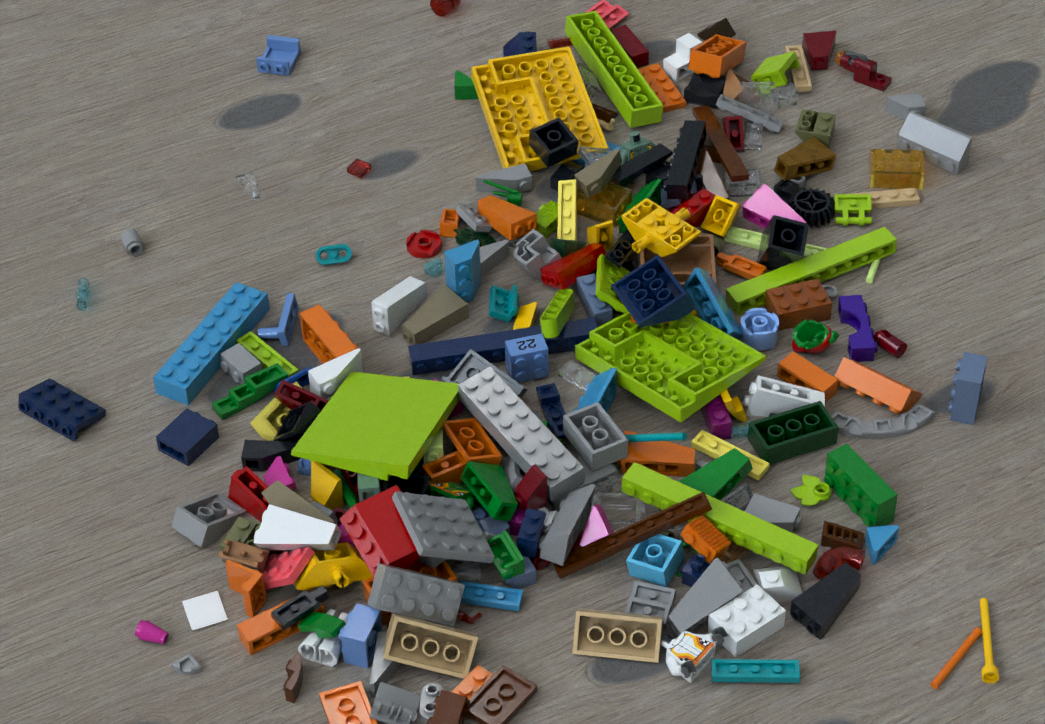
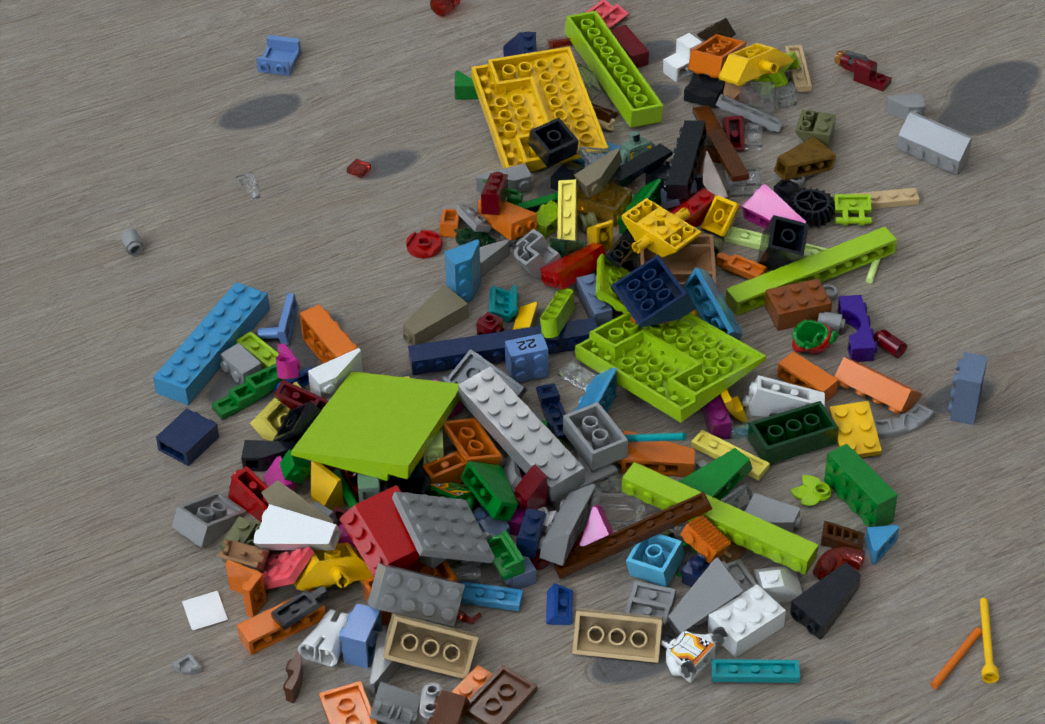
(59, 408): dark blue bracket -> none
(82, 294): clear light blue pin -> none
(150, 632): dark pink cone -> none
(286, 363): none -> dark pink plate
(294, 468): none -> green brick
(323, 624): green slope -> none
(333, 254): teal plate -> none
(396, 304): white slope -> none
(433, 267): clear light blue plate -> none
(489, 324): none -> dark red brick
(494, 193): none -> dark red brick
(536, 203): none -> green tile
(559, 605): none -> blue slope
(586, 221): none -> olive wheel
(663, 87): orange plate -> none
(752, 63): none -> yellow slope
(759, 329): light blue brick -> none
(819, 48): dark red slope -> none
(832, 320): none -> light grey brick
(856, 428): none -> yellow plate
(896, 169): clear yellow brick -> none

